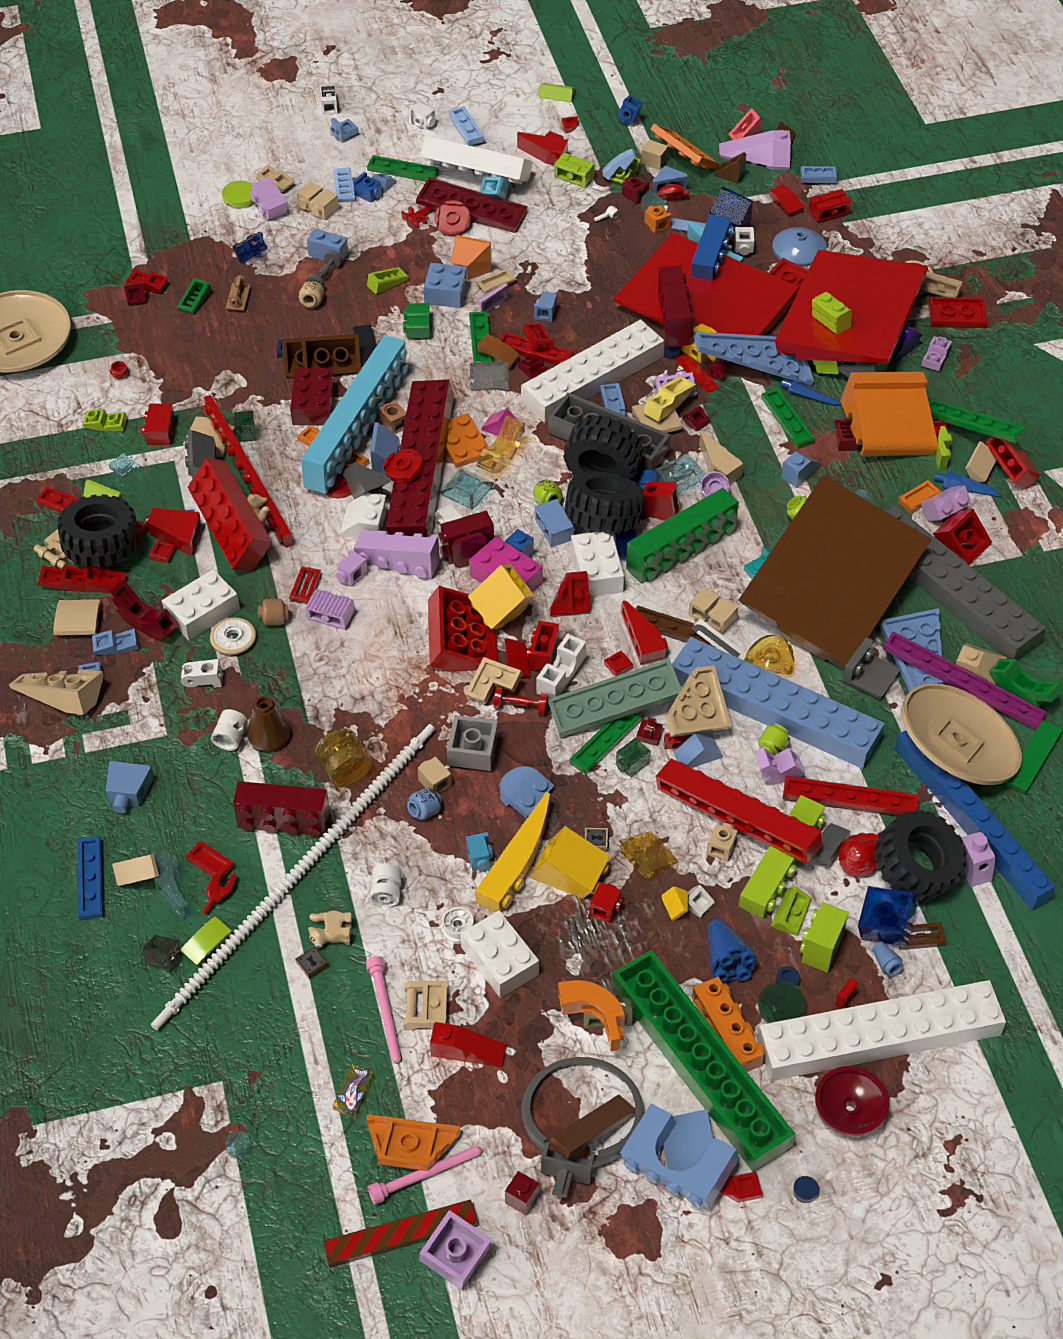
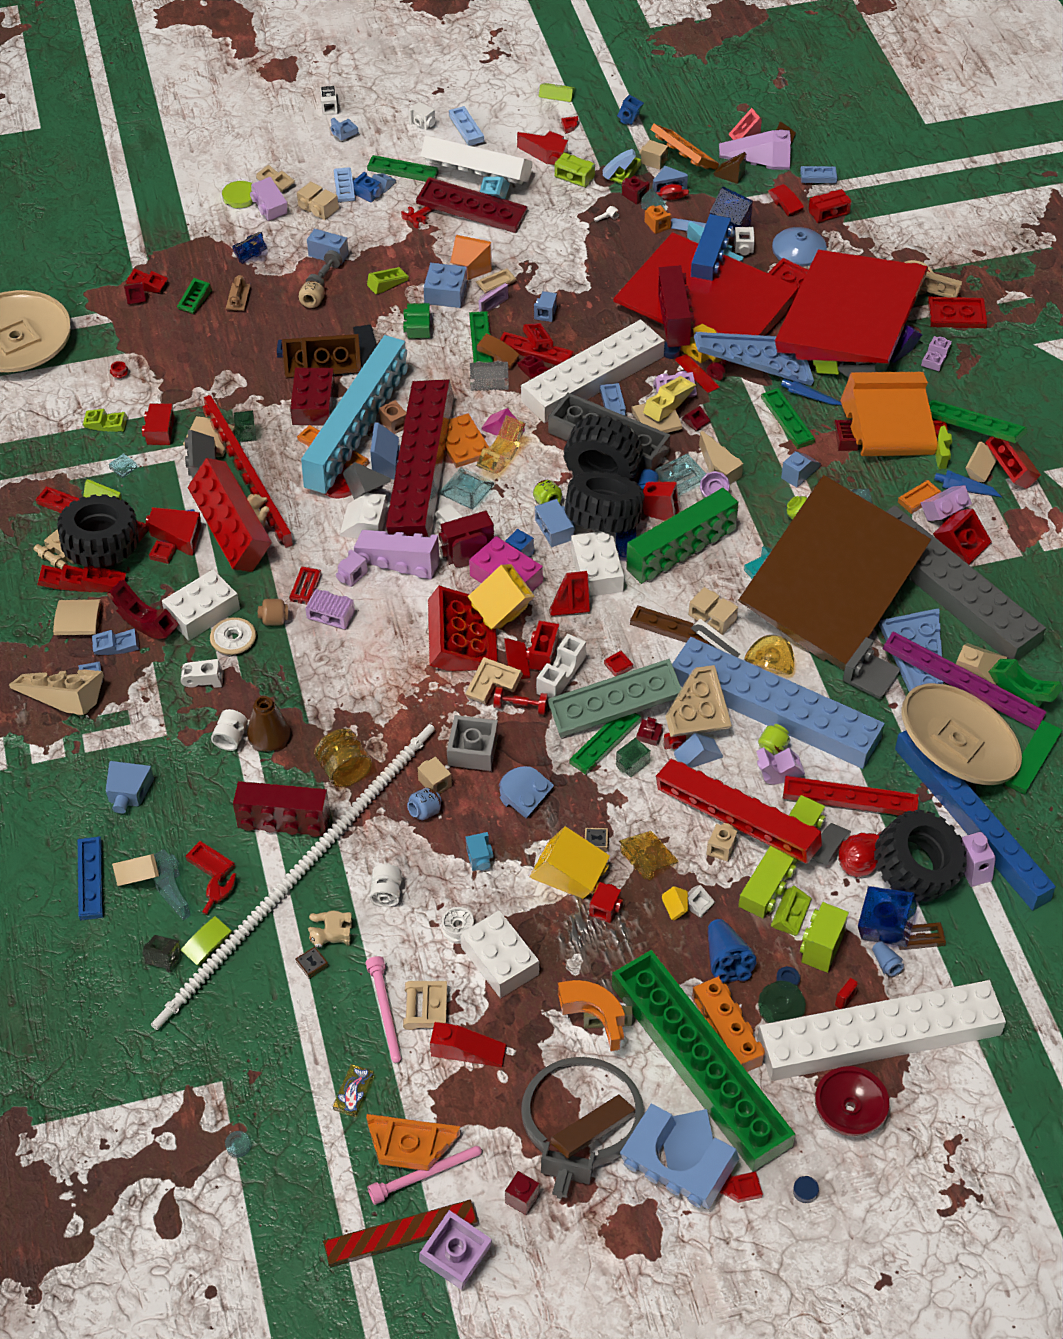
(403, 466): red tile -> none
(452, 218): tile -> none
(514, 863): yellow slope -> none
(644, 635): red slope -> none
(831, 313): lime brick -> none

